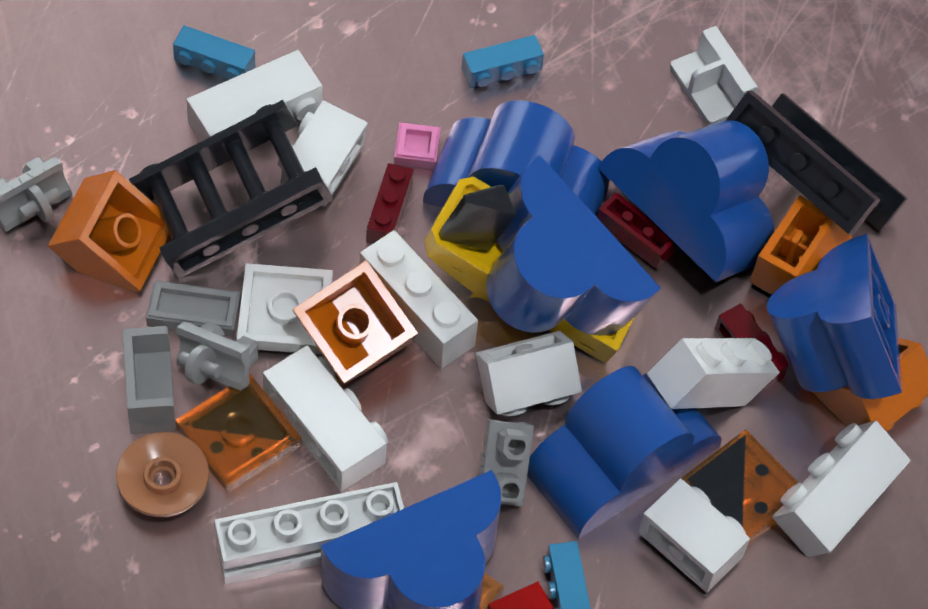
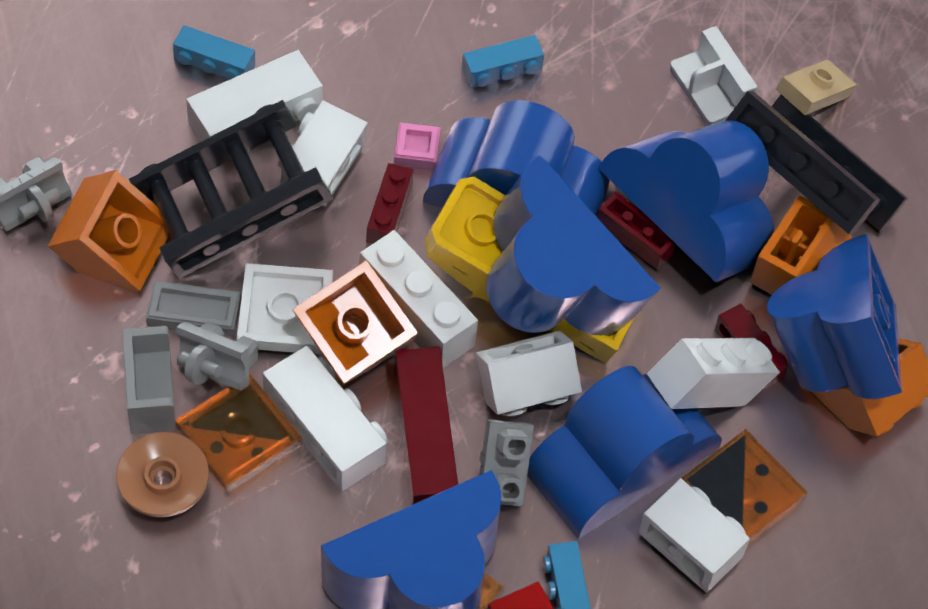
(293, 533): white brick -> none
(424, 422): none -> dark red brick
(479, 218): black slope -> none
(816, 87): none -> tan plate
(840, 488): white brick -> none

